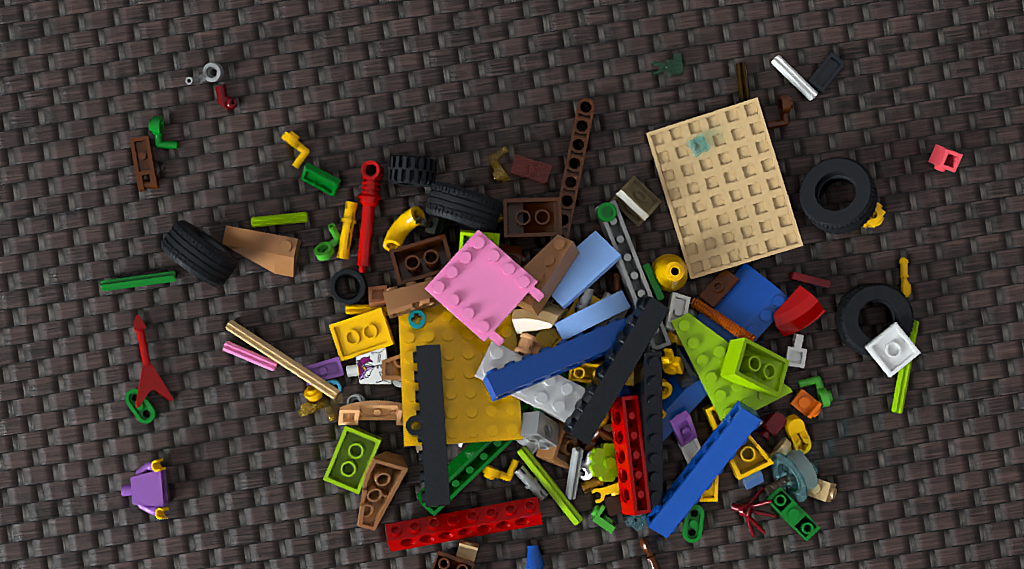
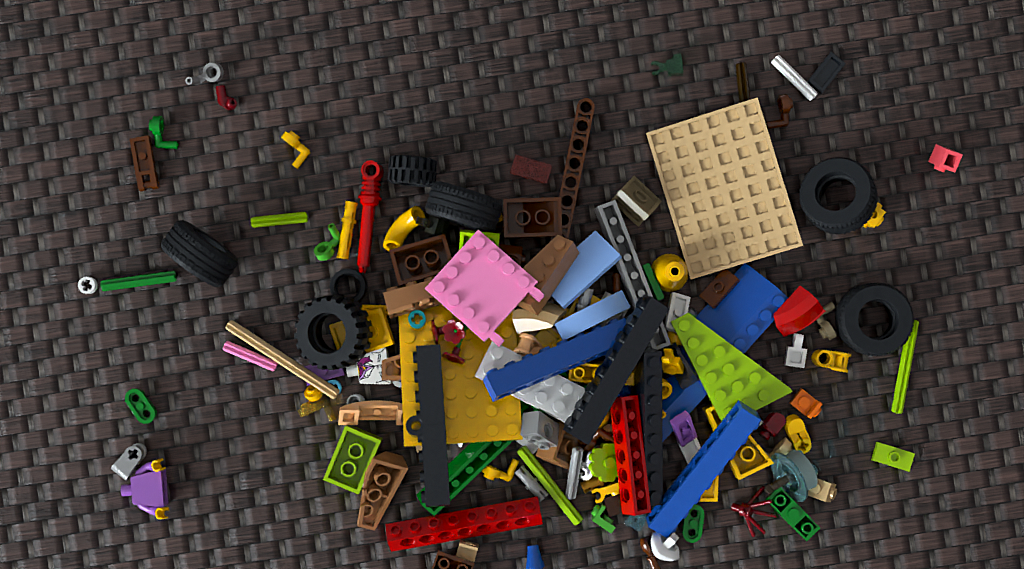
(82, 287): none -> white bush
(128, 462): none -> light grey piece
(149, 377): red piece -> none
(268, 250): medium nougat wedge -> none
(310, 332): none -> black tyre
(320, 179): green plate -> none
(376, 295): nougat tile -> none
(453, 332): none -> dark red plant
(499, 173): clear yellow plate -> none
(606, 212): green tile -> none
(664, 547): none -> white piece
(698, 140): clear light blue plate -> none
(739, 330): orange piece -> none
(753, 480): medium blue tile -> none
(754, 367): lime slope -> none
(810, 280): dark red tile -> none
(823, 395): bright green plate -> none
(825, 328): none -> dark tan plate
(834, 360): none -> yellow piece
(892, 349): white tile -> none
(893, 456): none -> lime plate
(905, 285): yellow piece -> none

